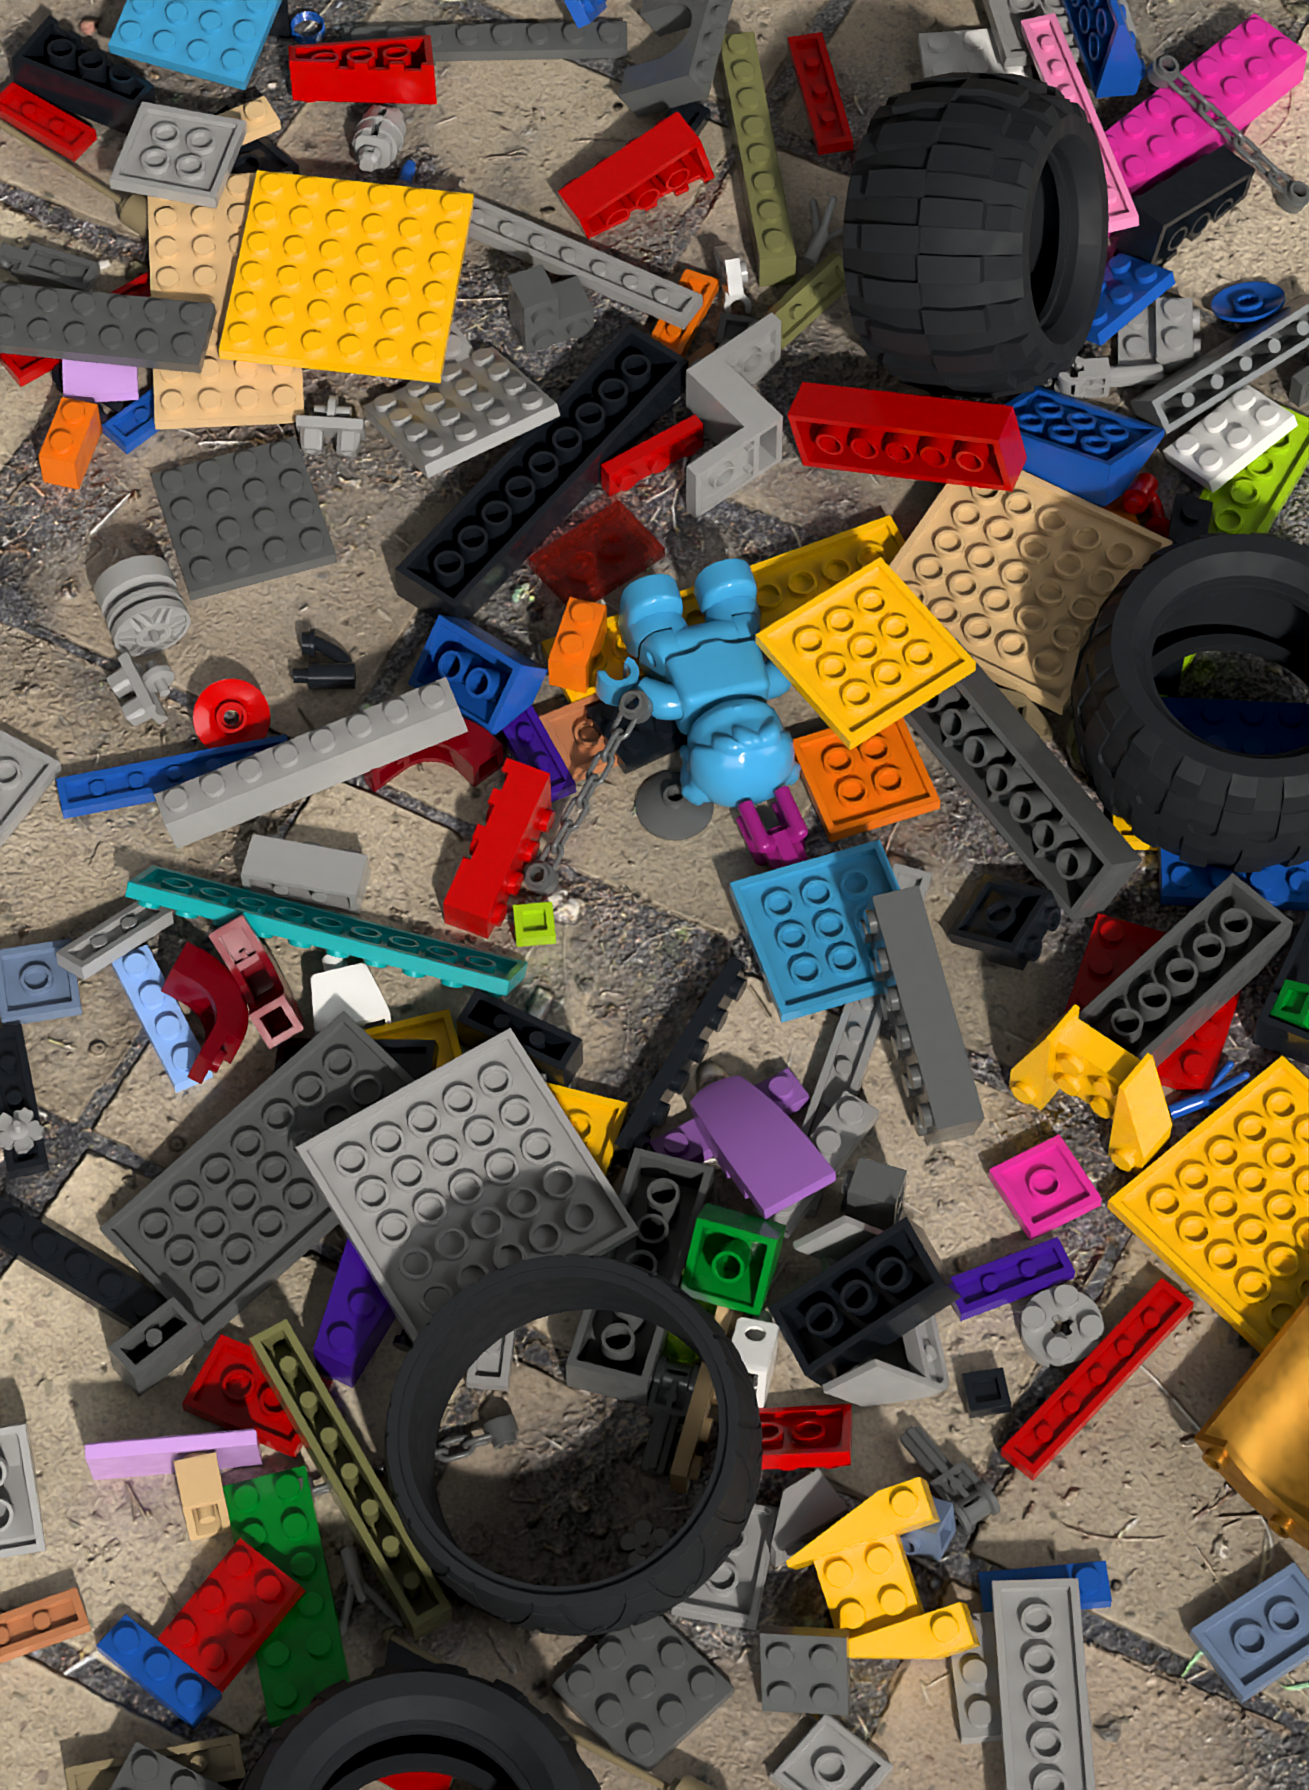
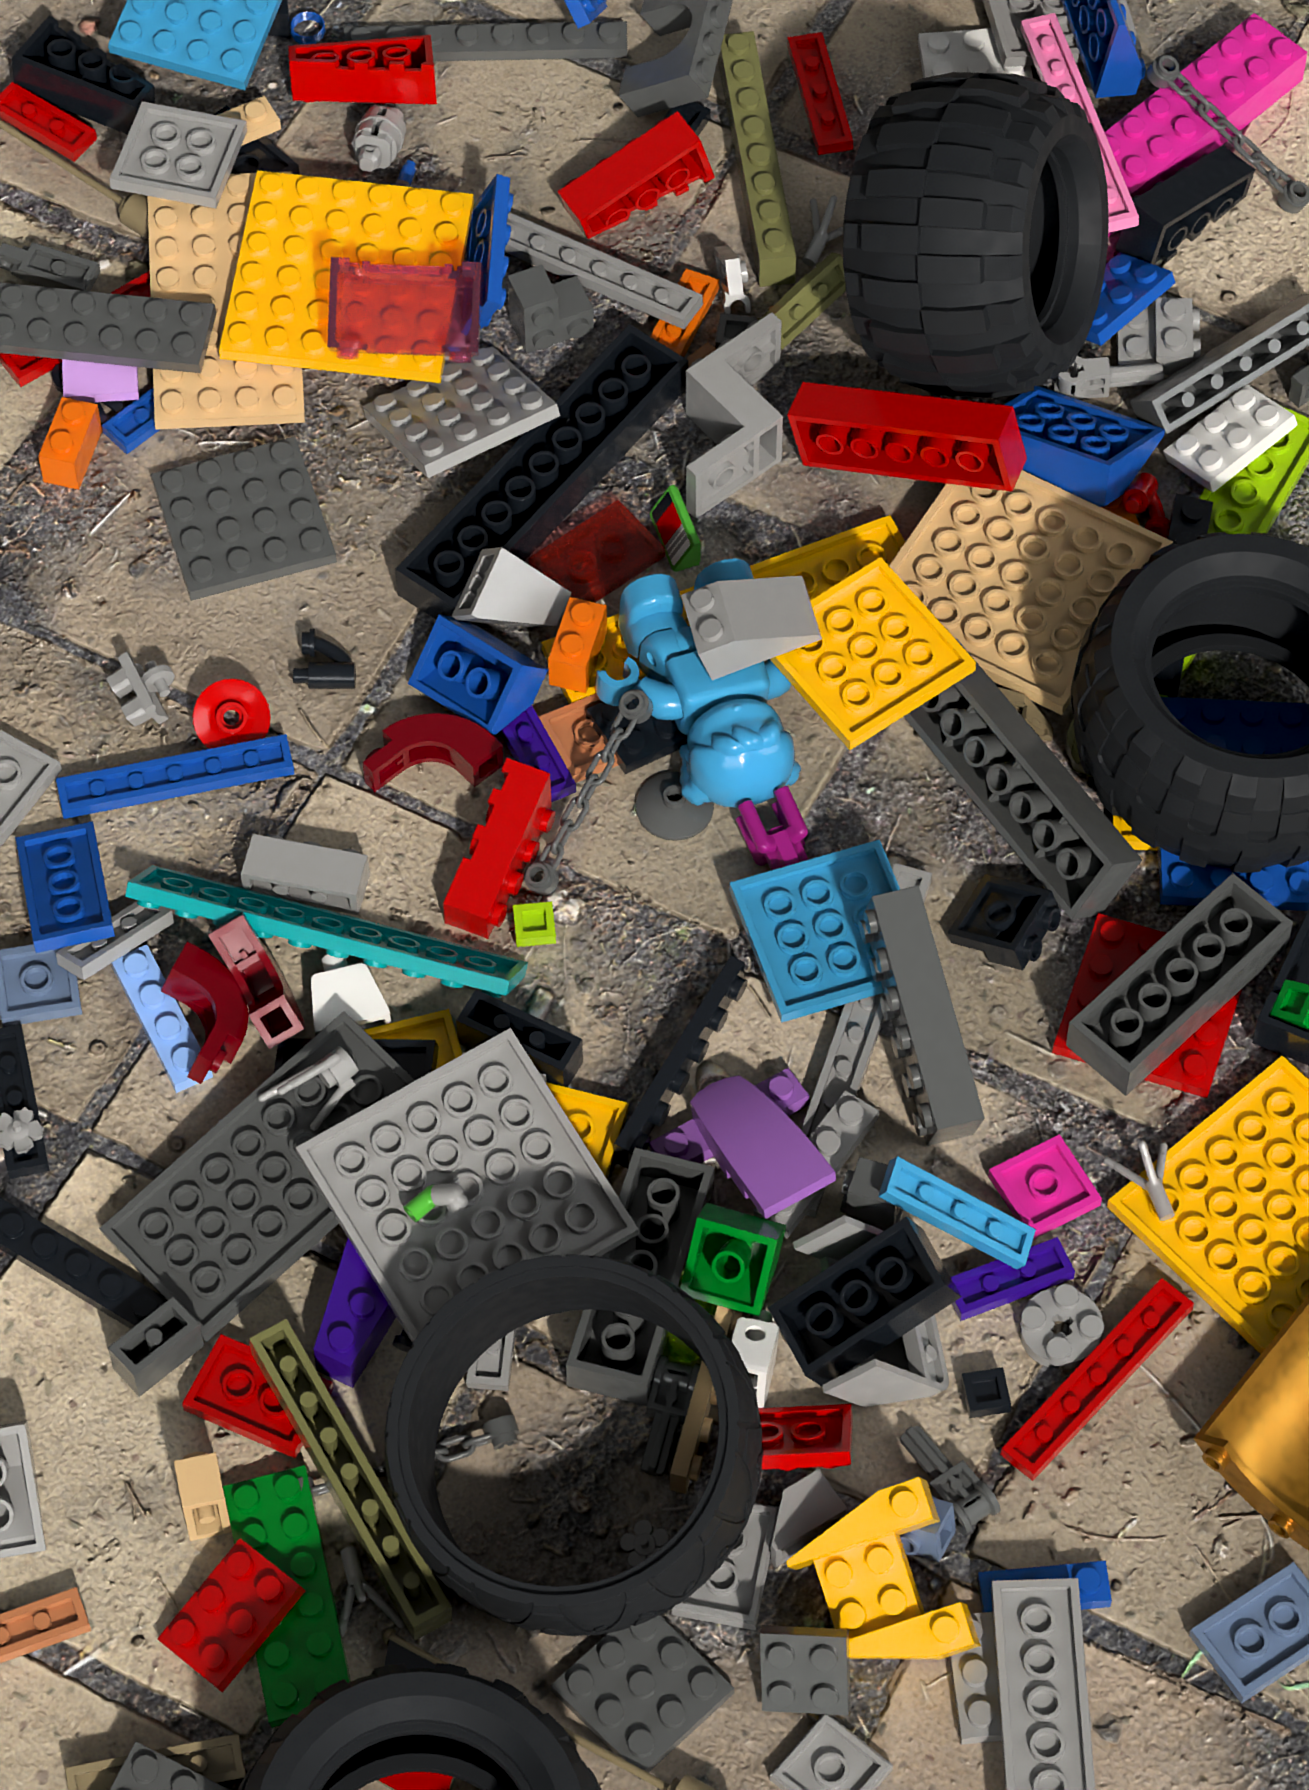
(64, 887): none -> blue plate
(142, 605): light grey wheel -> none
(158, 1454): lavender tile -> none
(159, 1671): blue plate -> none
(310, 763): light grey brick -> none
(315, 428): light grey hips -> none
(332, 1069): none -> light grey plant
(405, 309): none -> clear pink windscreen
(436, 1195): none -> arm
(487, 242): none -> blue plate
(510, 593): none -> slope
(652, 455): red plate -> none
(676, 530): none -> slope
(749, 621): none -> light grey slope
(865, 785): orange plate -> none
(957, 1212): none -> dark azure plate
(1104, 1076): yellow wedge -> none
(1154, 1185): none -> light grey plant
(1202, 1099): blue plant -> none
(1248, 302): blue dish -> none

